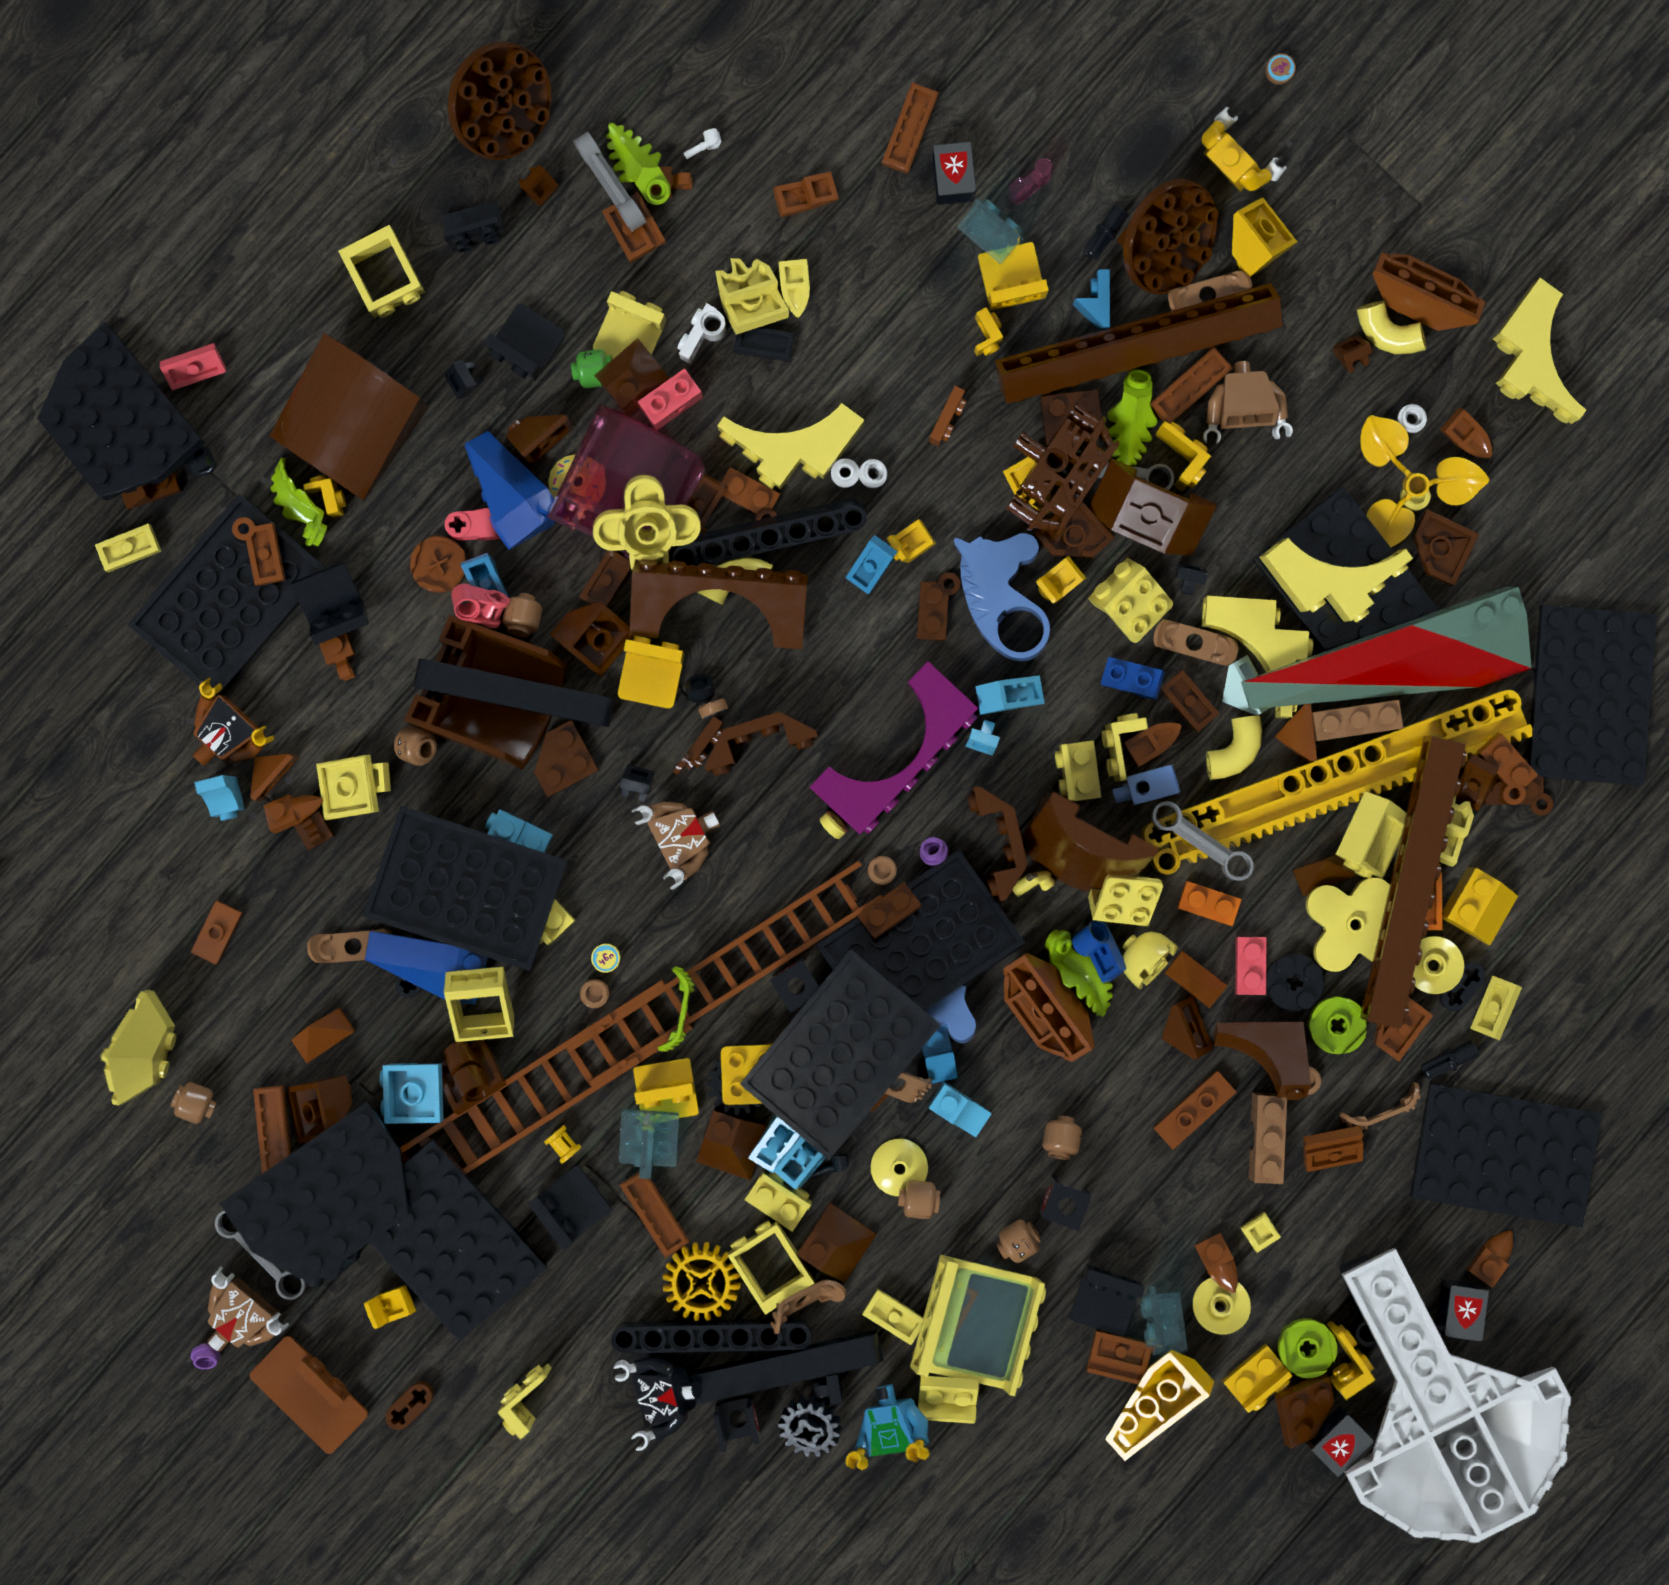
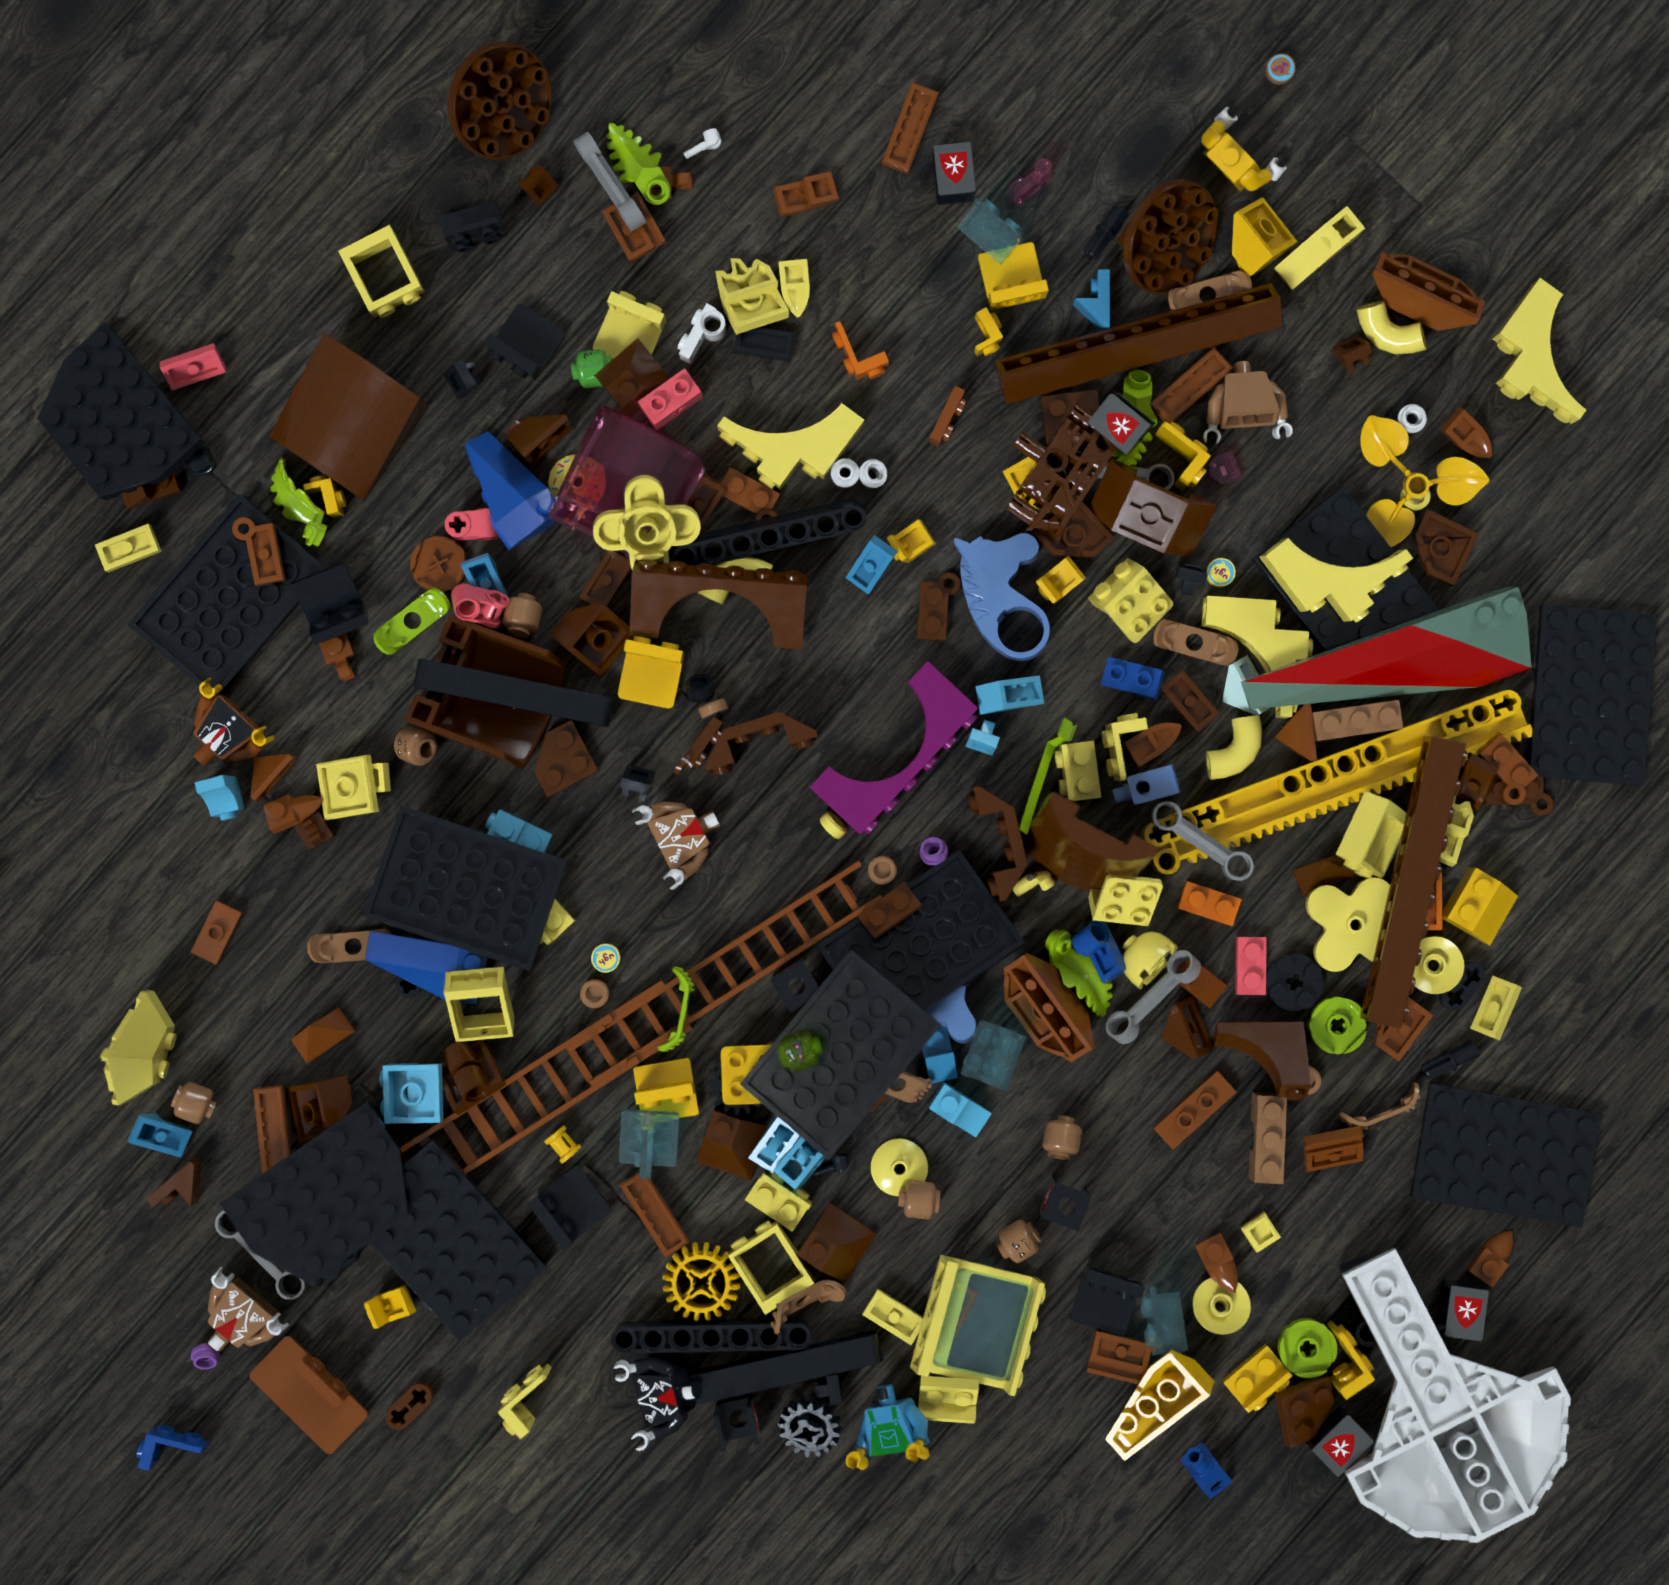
(150, 1448): none -> blue bracket
(159, 1135): none -> dark azure slope
(185, 1181): none -> reddish brown slope
(396, 634): none -> lime piece
(799, 1051): none -> clear neon green head
(871, 367): none -> orange bracket
(993, 1054): none -> clear light blue bracket
(1064, 734): none -> lime piece
(1121, 422): none -> piece
(1153, 996): none -> light grey piece
(1205, 1470): none -> blue bracket
(1220, 572): none -> tile
(1224, 469): none -> clear pink tile
(1320, 248): none -> light yellow slope

